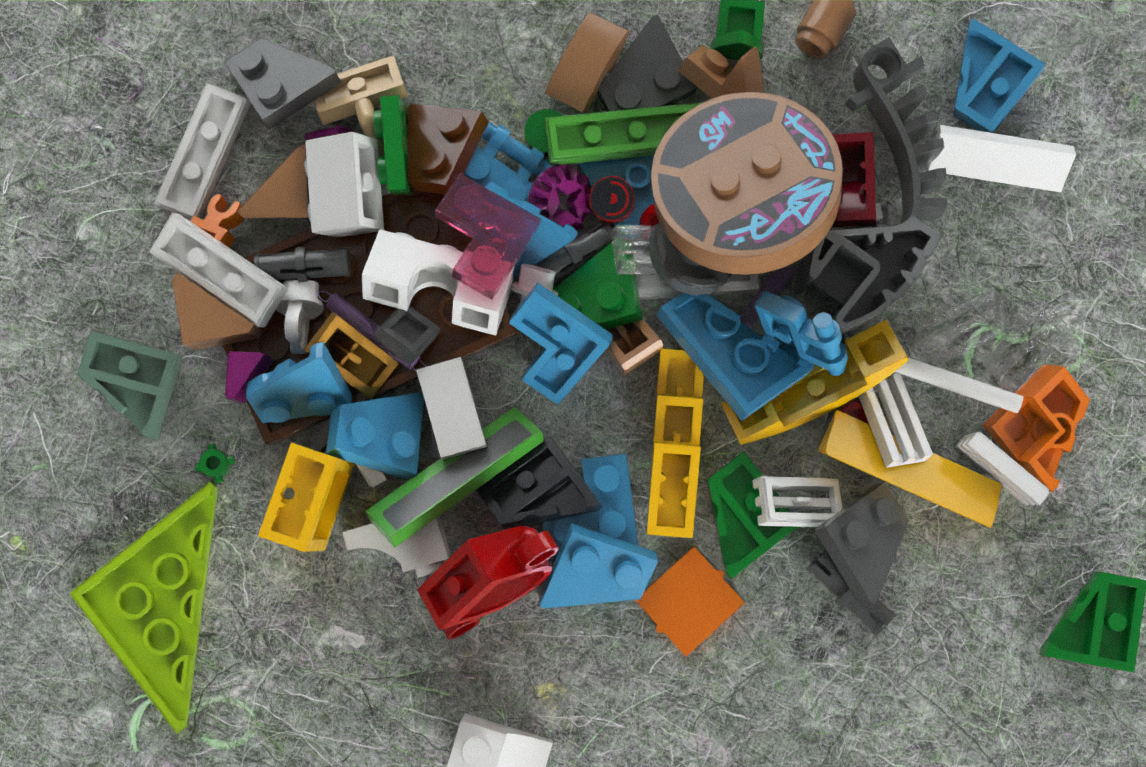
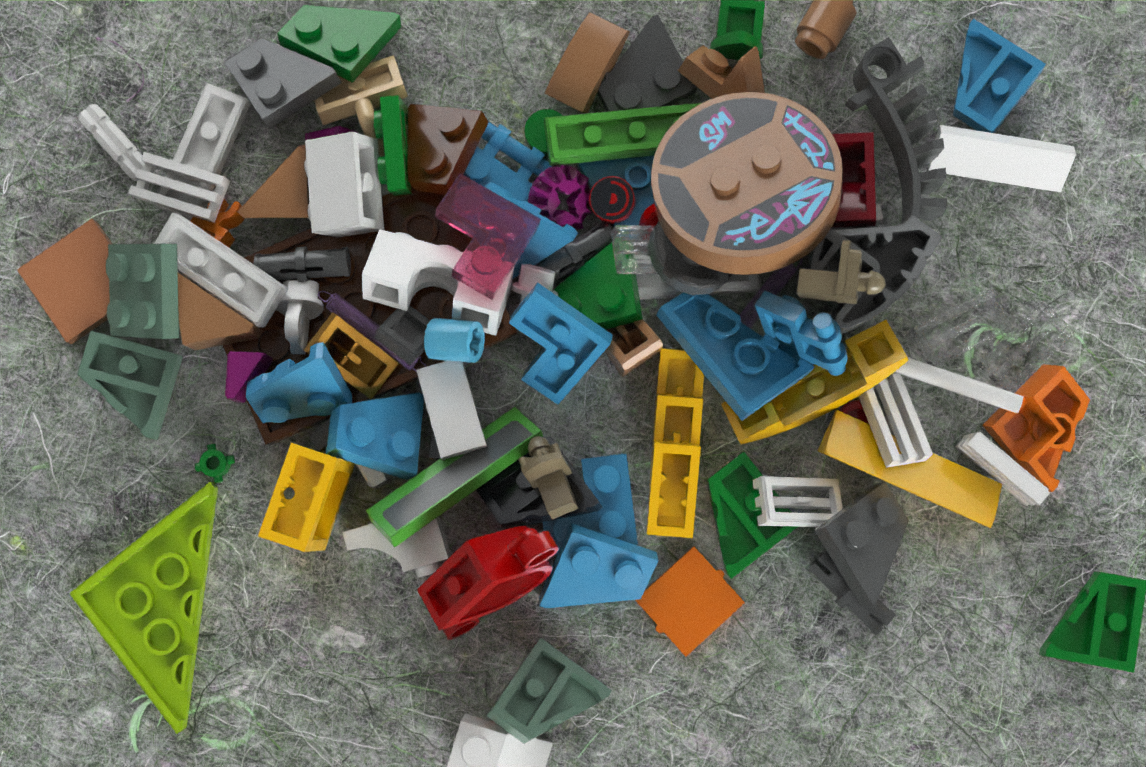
(72, 281): none -> nougat tile
(112, 139): none -> white axle
(143, 290): none -> sand green plate
(147, 176): none -> white tile
(339, 36): none -> wing
(454, 340): none -> medium azure gear
(545, 693): none -> sand green wing
(548, 472): none -> dark tan piece
(840, 285): none -> dark tan piece

